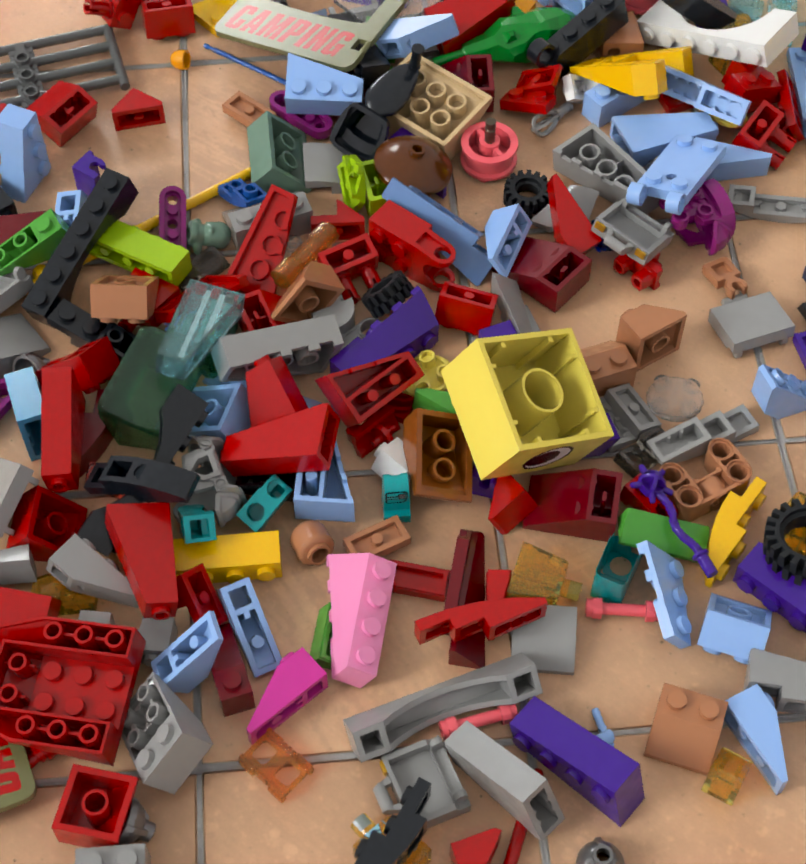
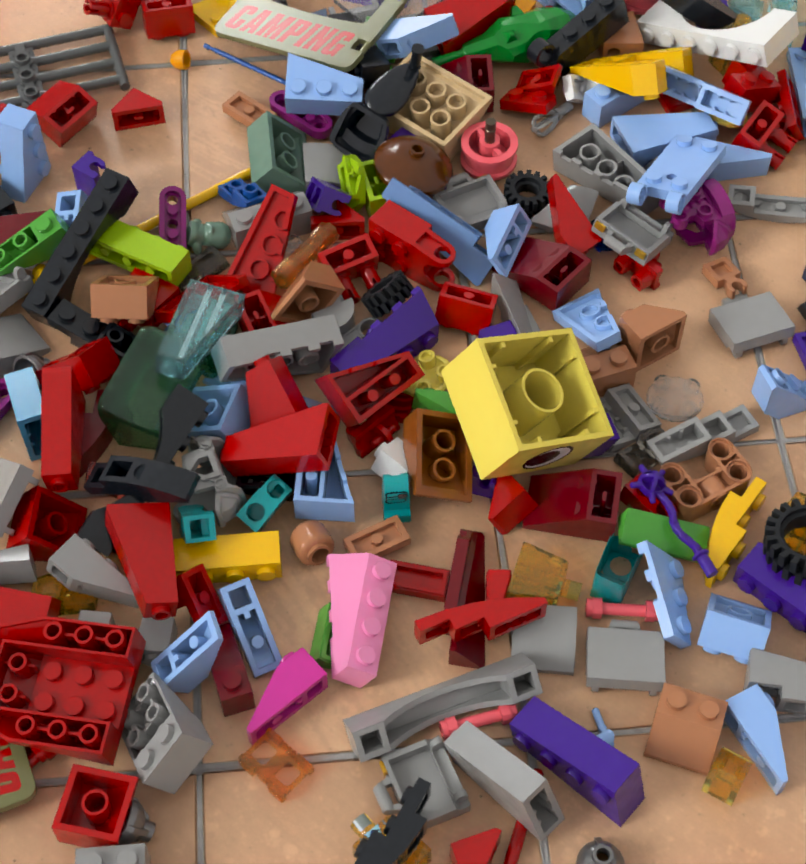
(323, 194): none -> dark purple hinge
(472, 198): none -> light grey piece
(589, 321): none -> light blue wing
(625, 658): none -> light grey piece

